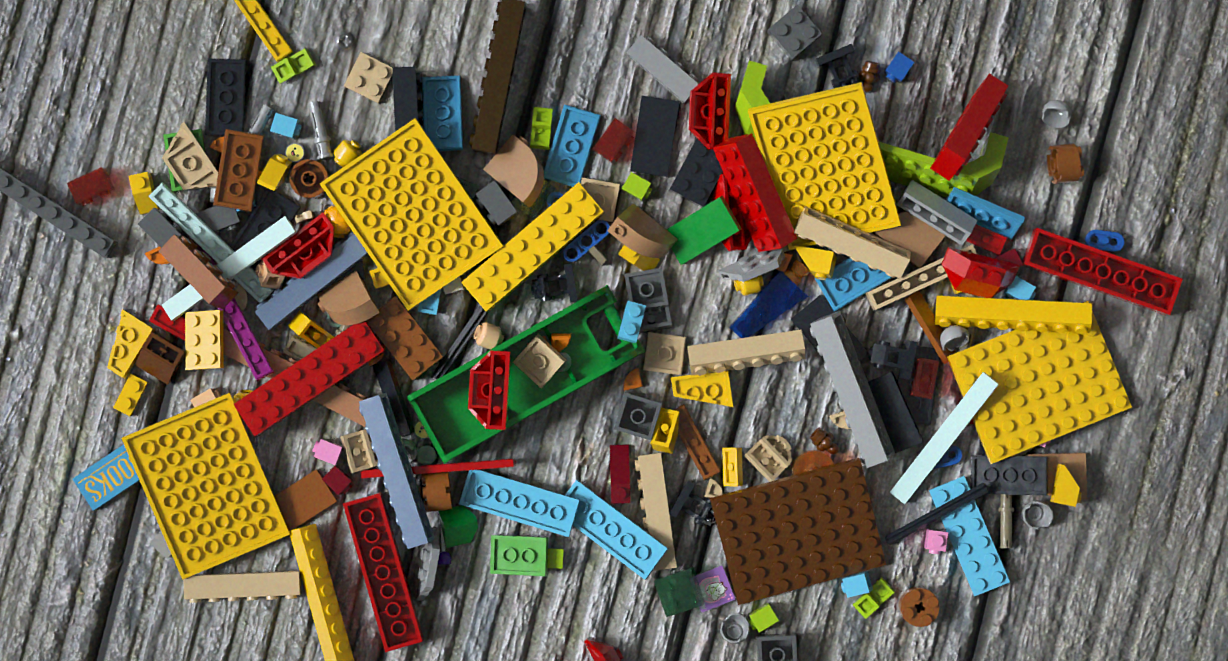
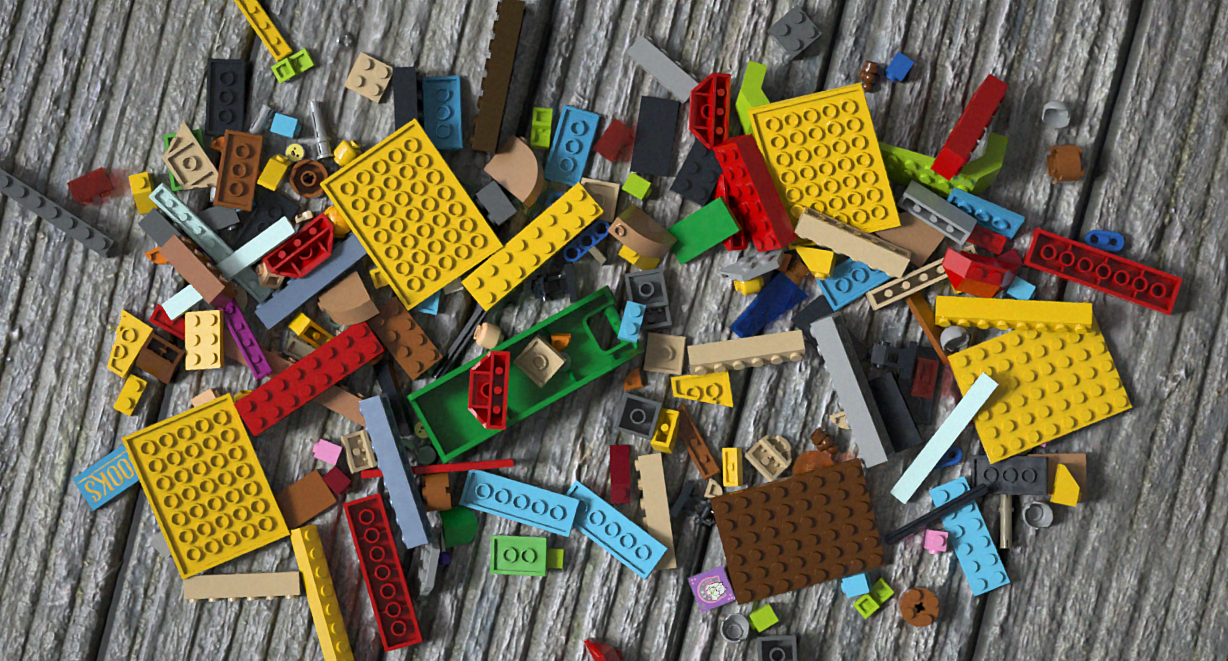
(679, 591): clear green brick -> none
(836, 59): black tile -> none

